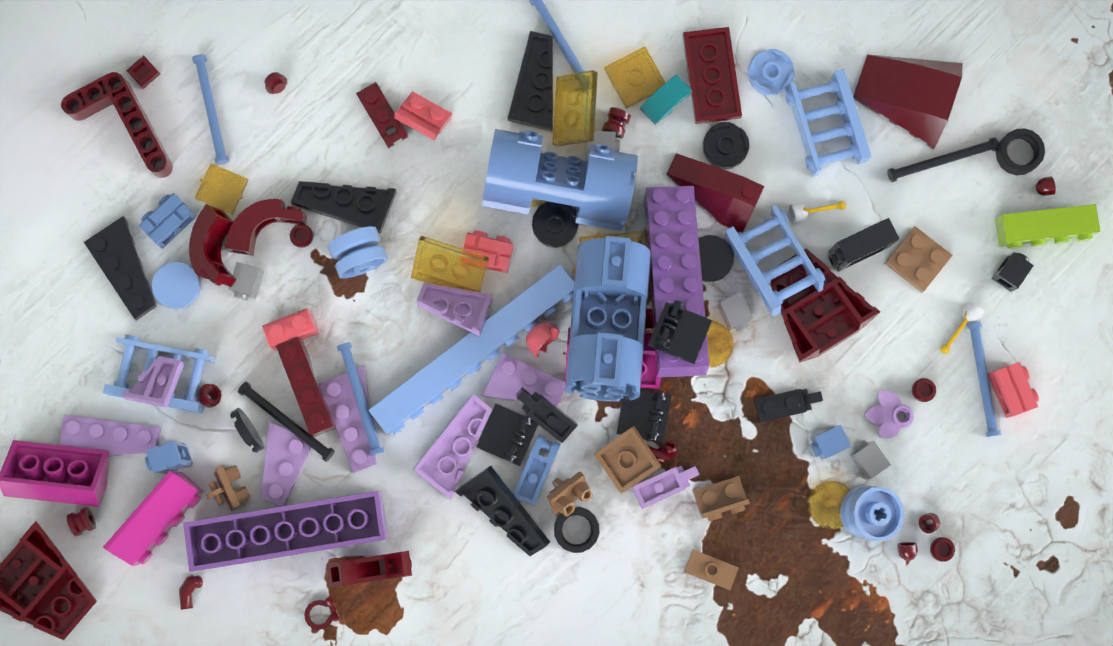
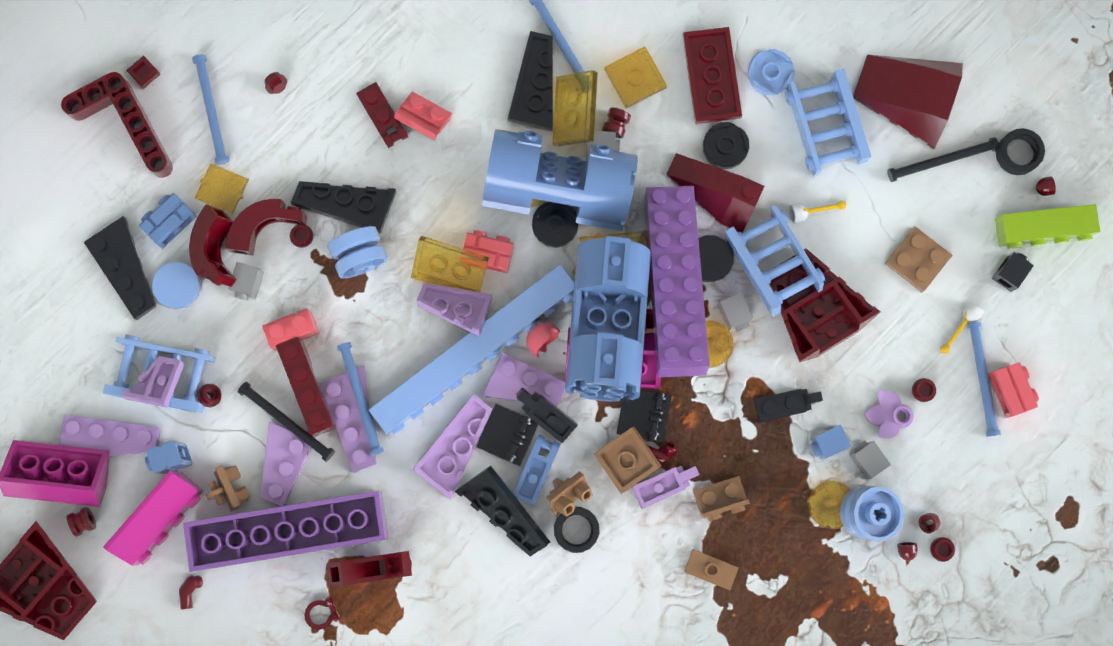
(247, 430): black tile -> none
(665, 99): teal slope -> none
(680, 332): black hinge -> none
(863, 245): black window -> none

